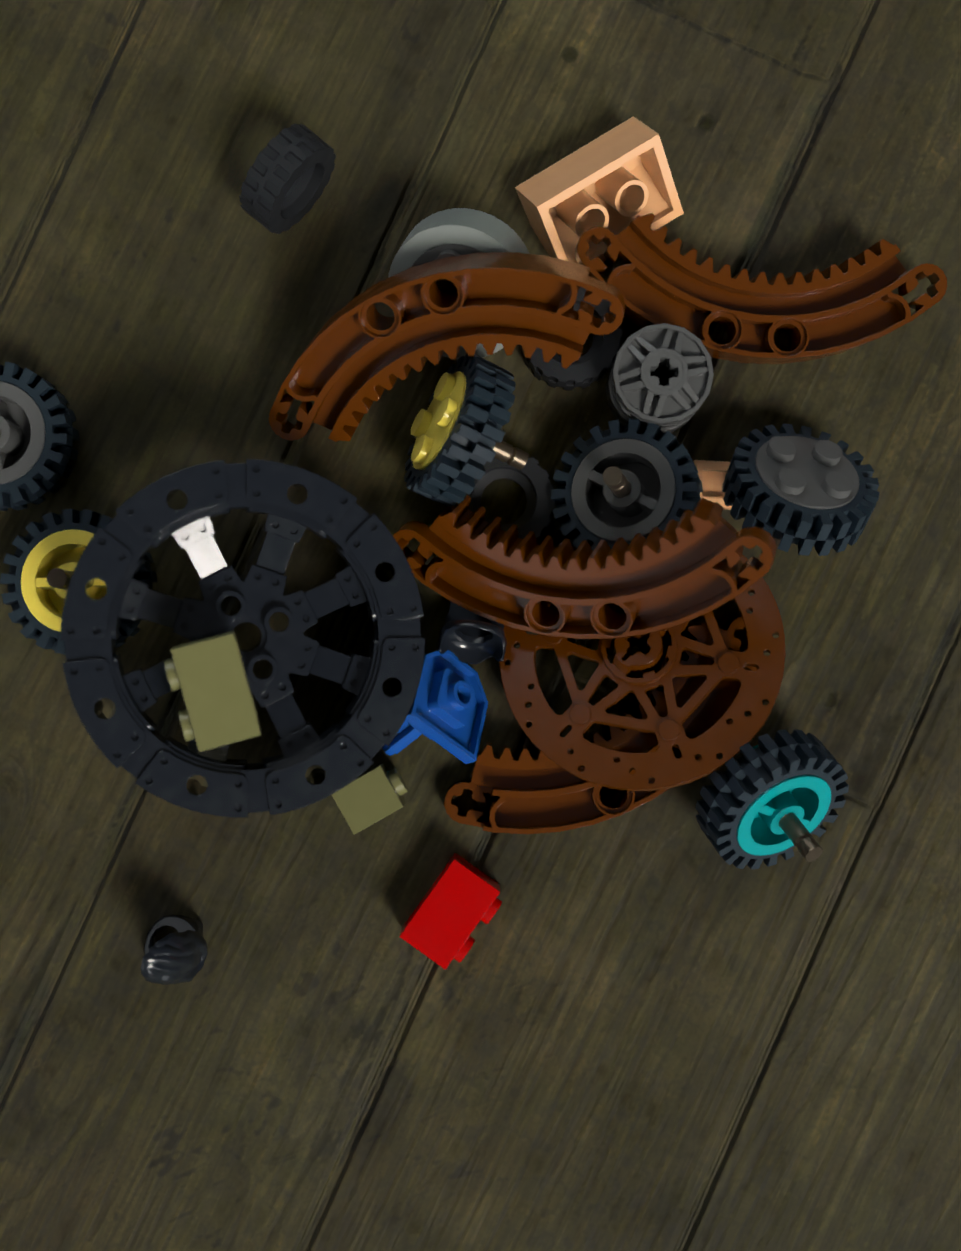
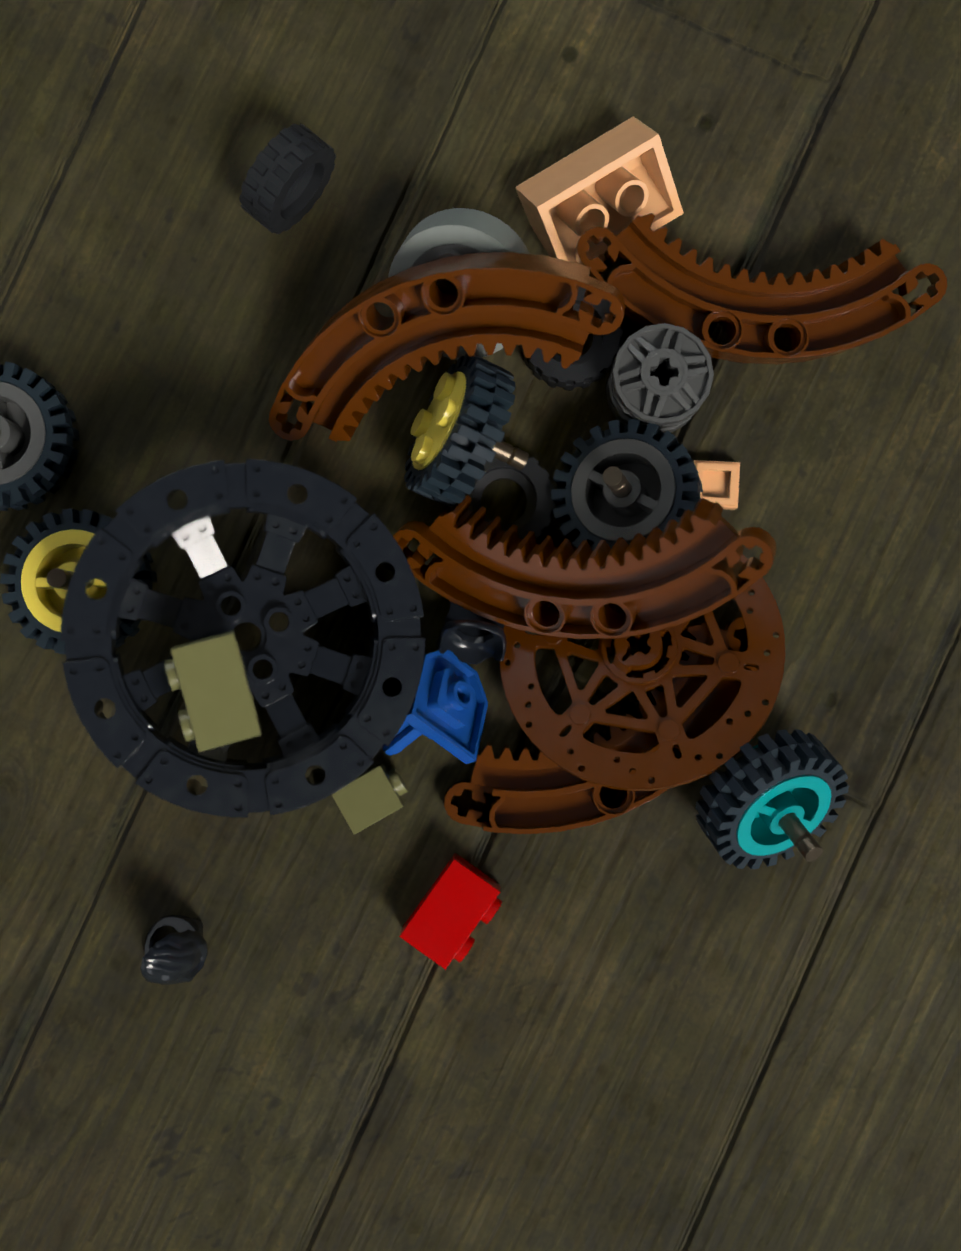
(800, 489): black wheel -> none

